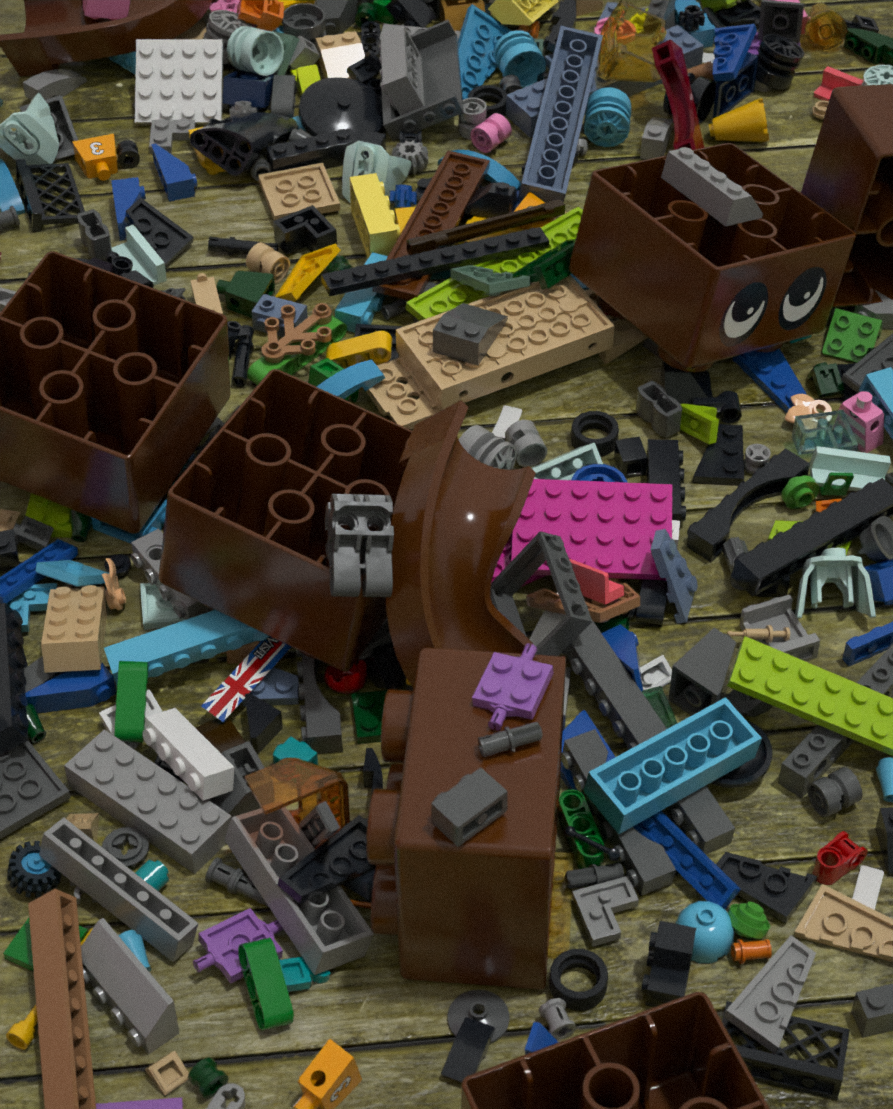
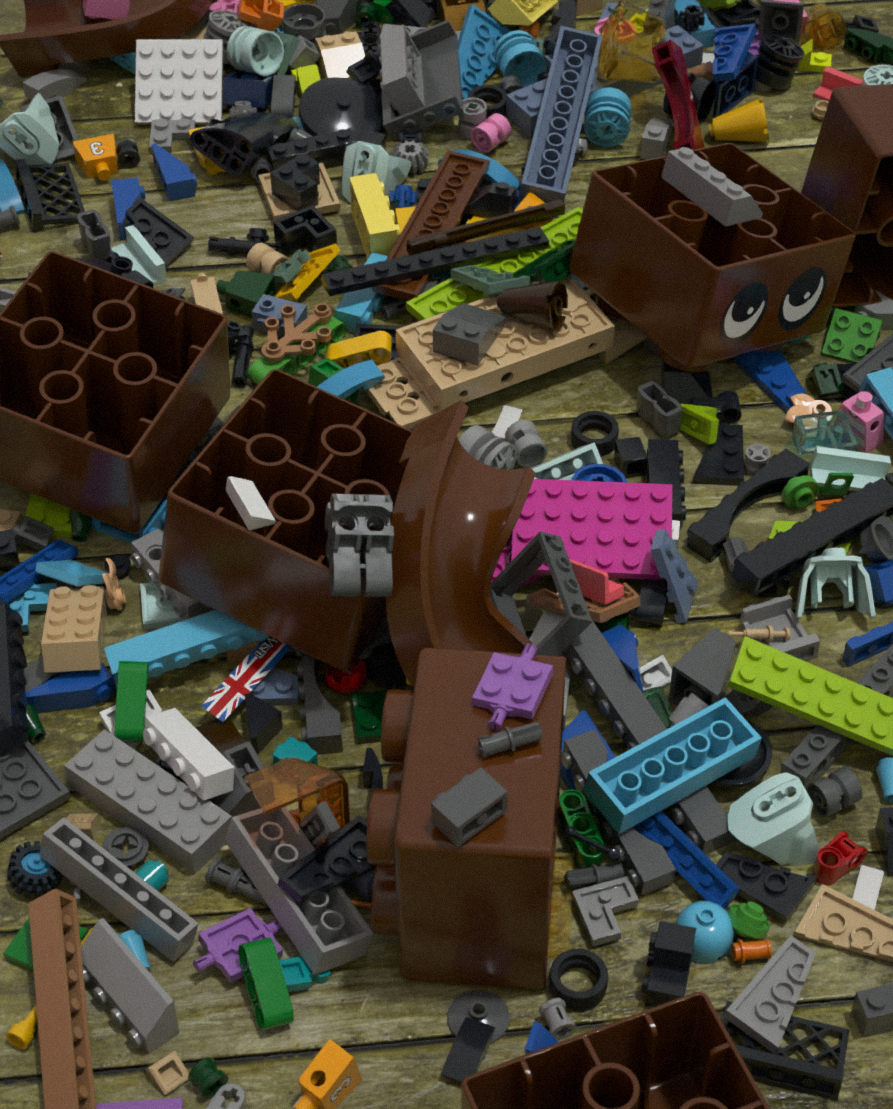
(249, 503): none -> white slope
(257, 234): none -> black plate
(289, 268): none -> sand green plate
(297, 182): none -> black brick
(536, 304): none -> dark brown cone
(687, 708): none -> light grey brick
(775, 822): none -> light aqua piece
(814, 61): none -> neon yellow slope

